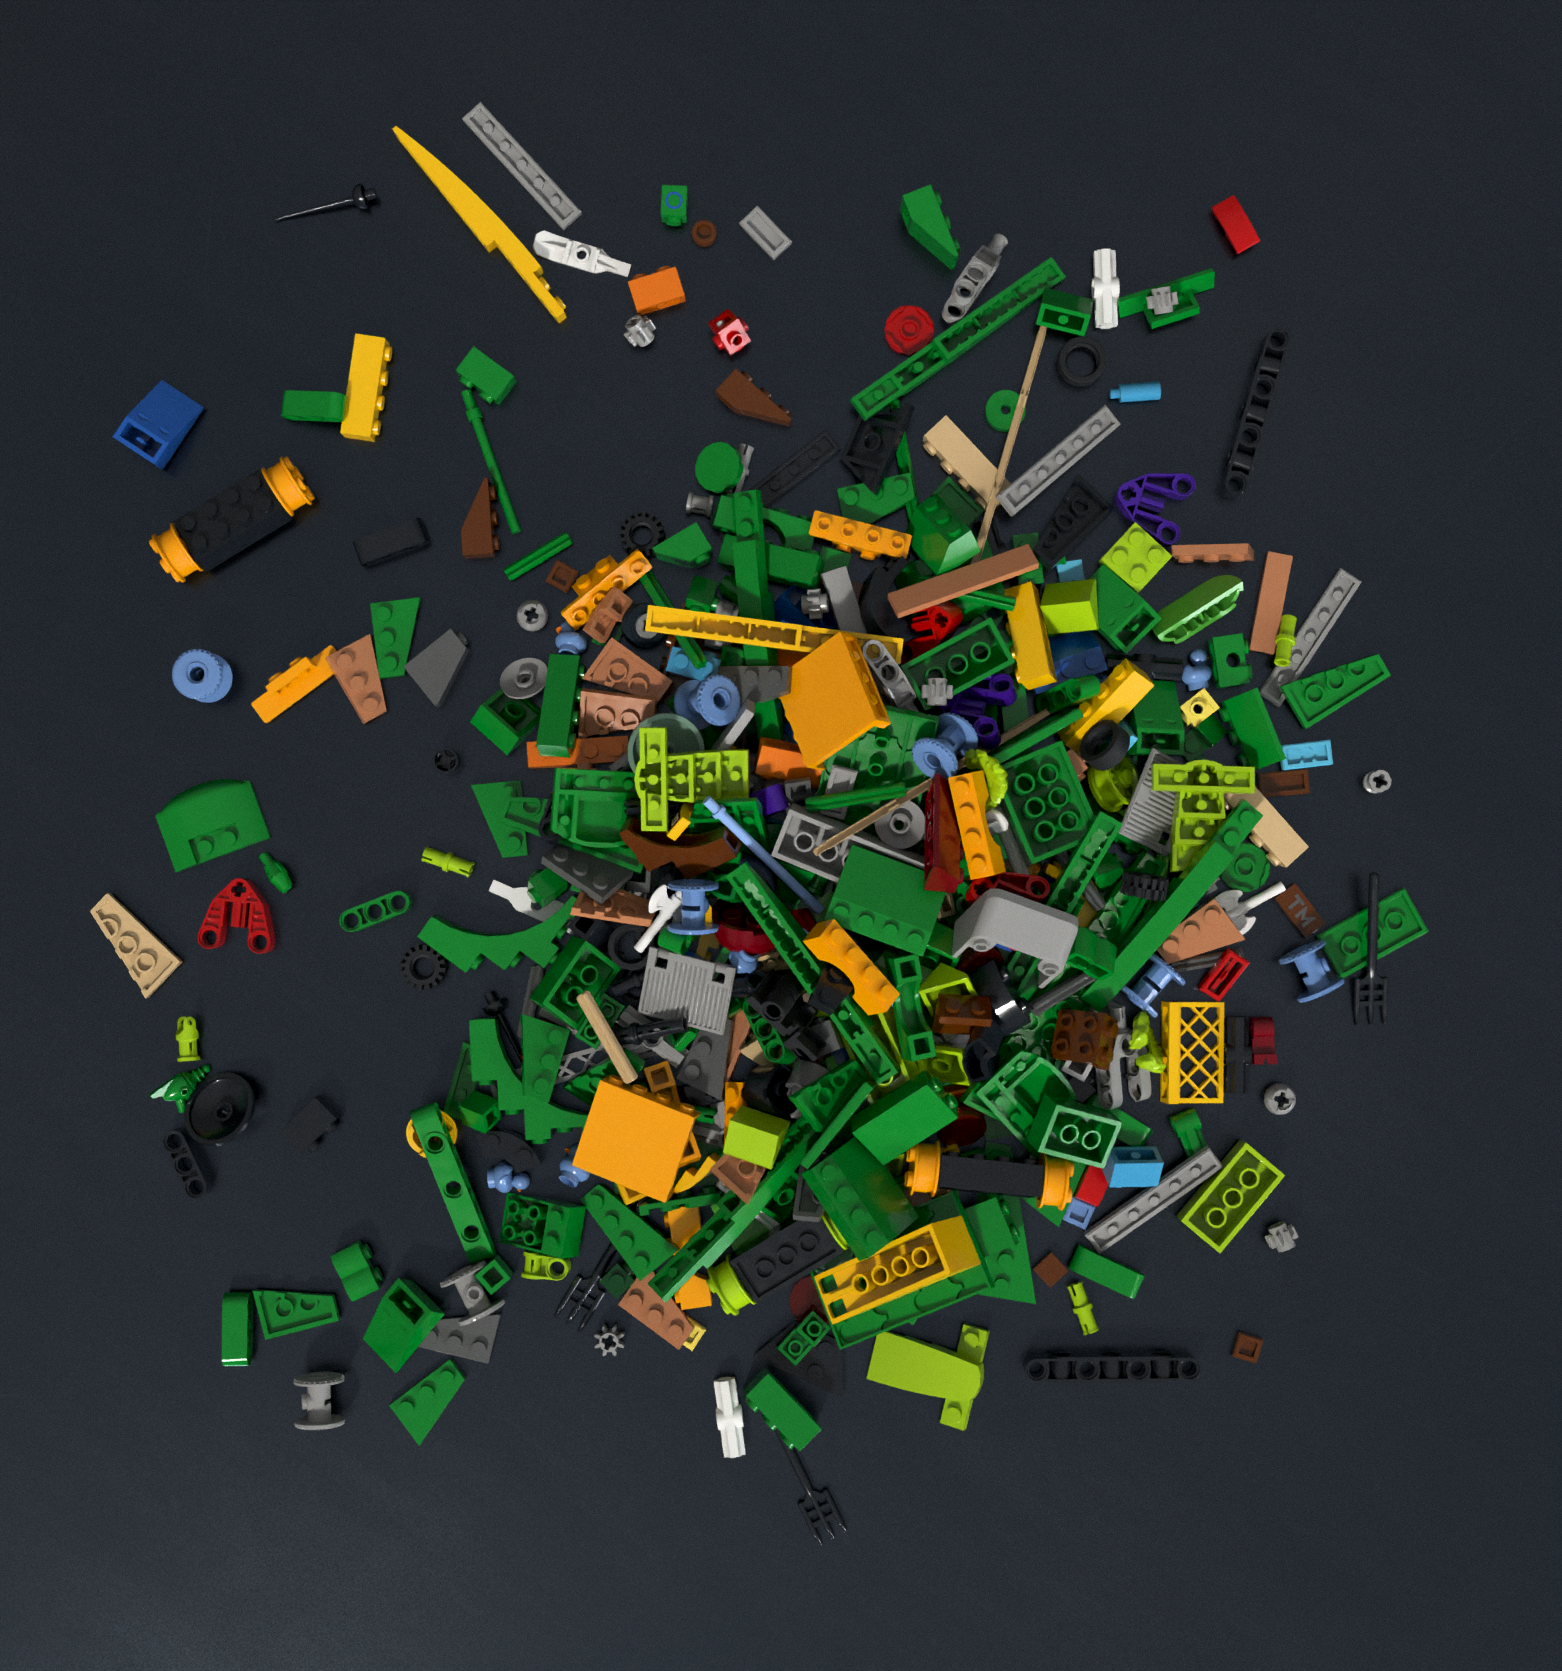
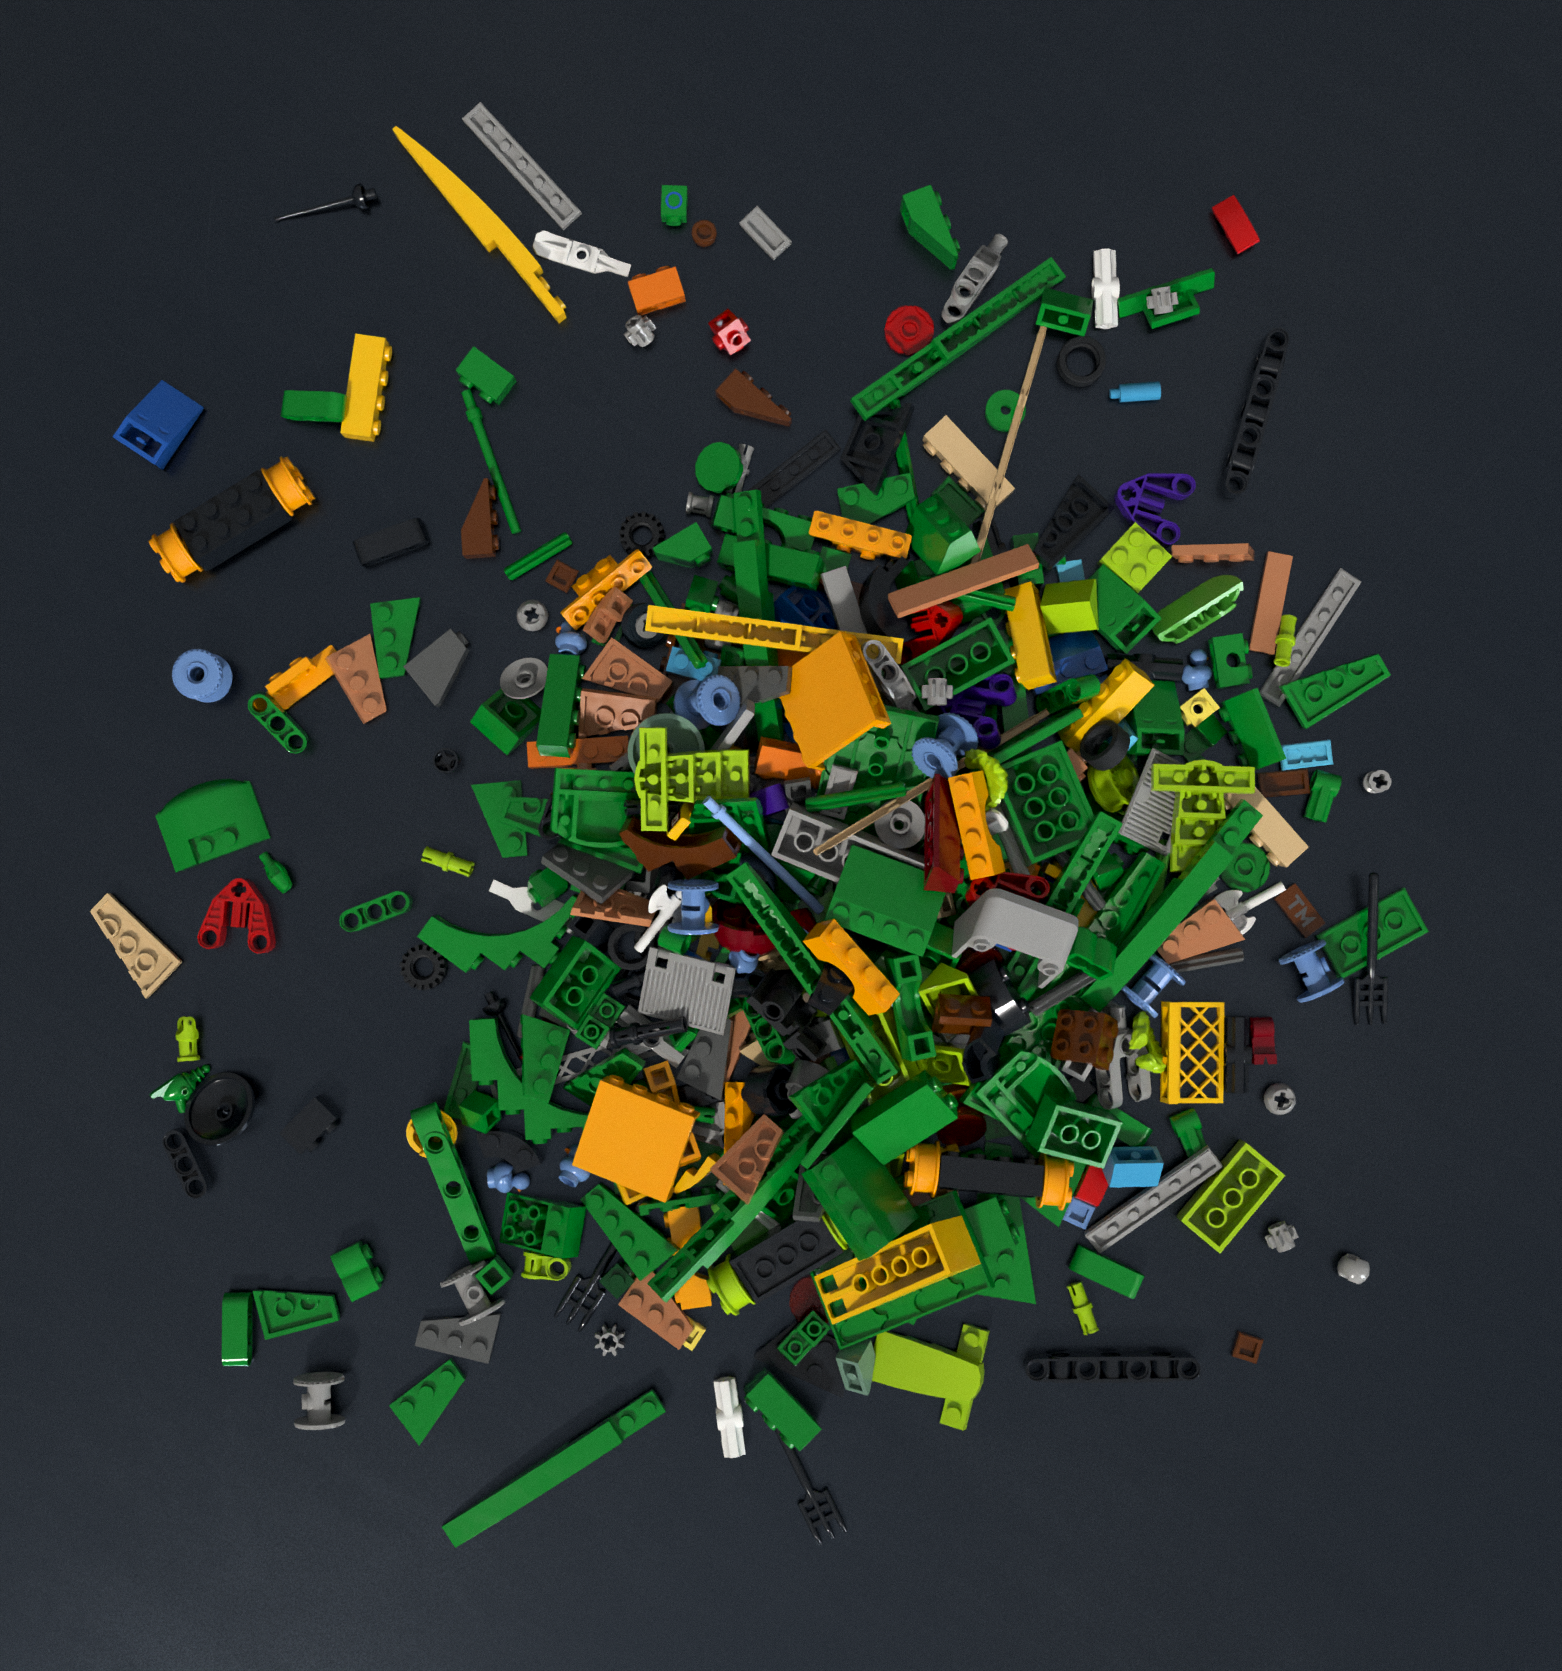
(283, 734): none -> green beam
(401, 1323): green slope -> none
(554, 1469): none -> green slope
(607, 1037): tan axle -> none
(755, 1136): lime slope -> none
(815, 603): light grey gear -> none
(857, 1366): none -> sand green slope
(1050, 1269): reddish brown tile -> none
(1058, 460): light grey tile -> none
(1144, 885): black tyre -> none
(1218, 966): red tile -> none
(1323, 788): none -> green piece
(1353, 1268): none -> light grey piece

